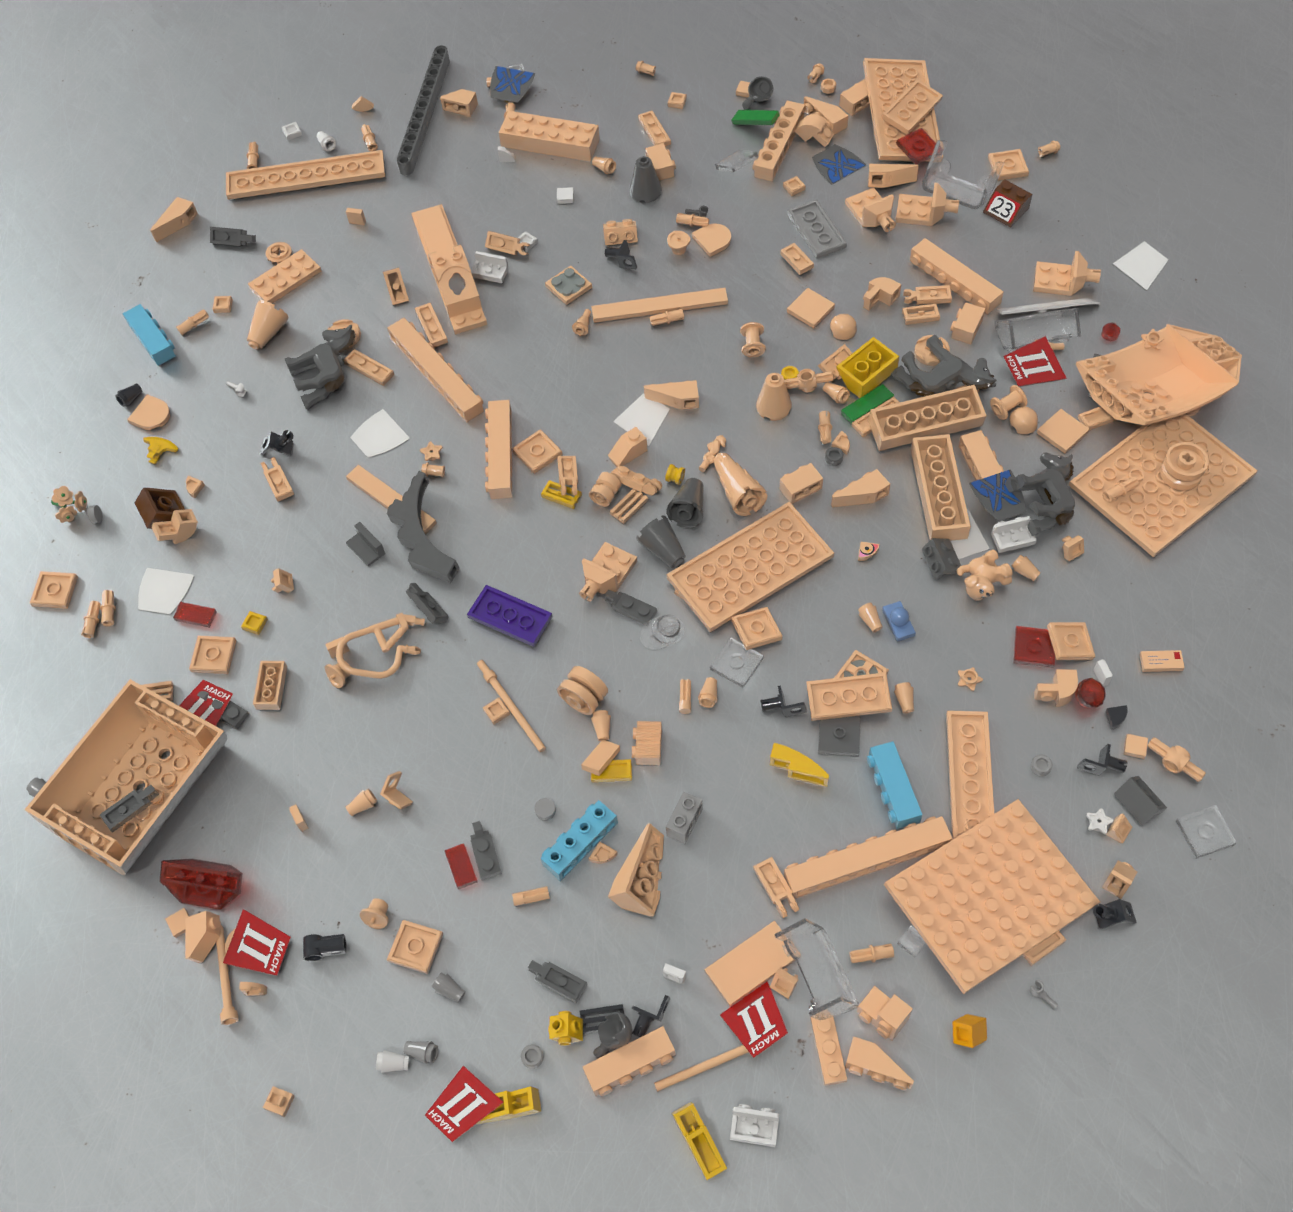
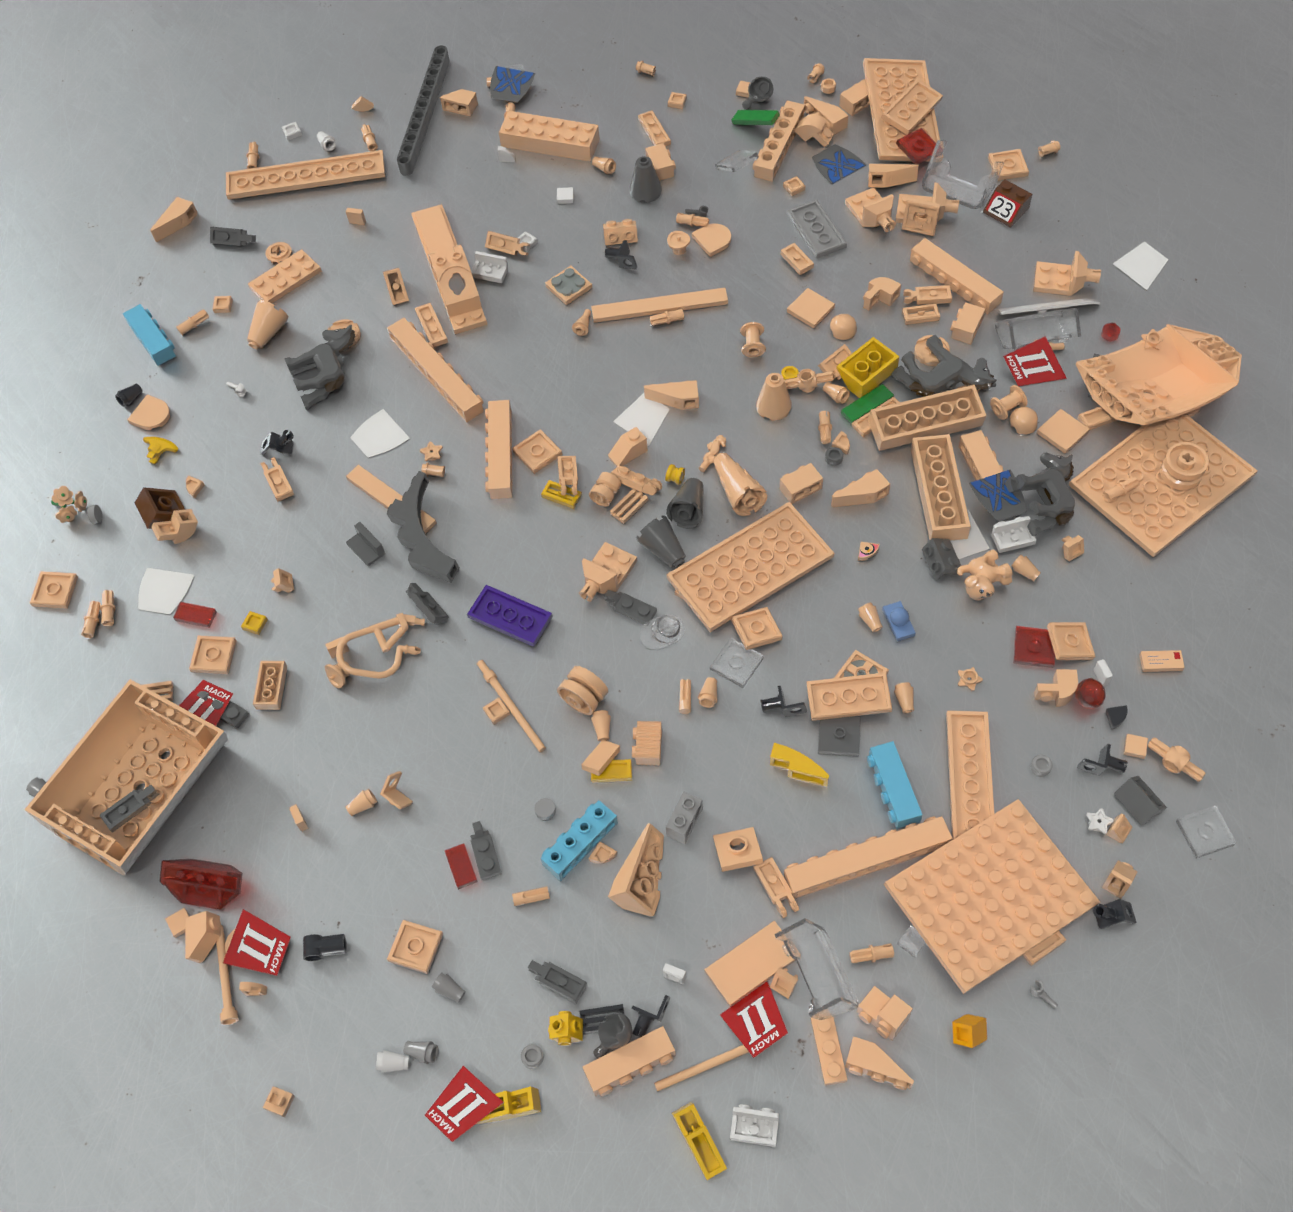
(369, 367): light nougat tile -> none
(375, 914): light nougat piece -> none
(734, 859): none -> light nougat piece
(915, 224): none -> light nougat piece

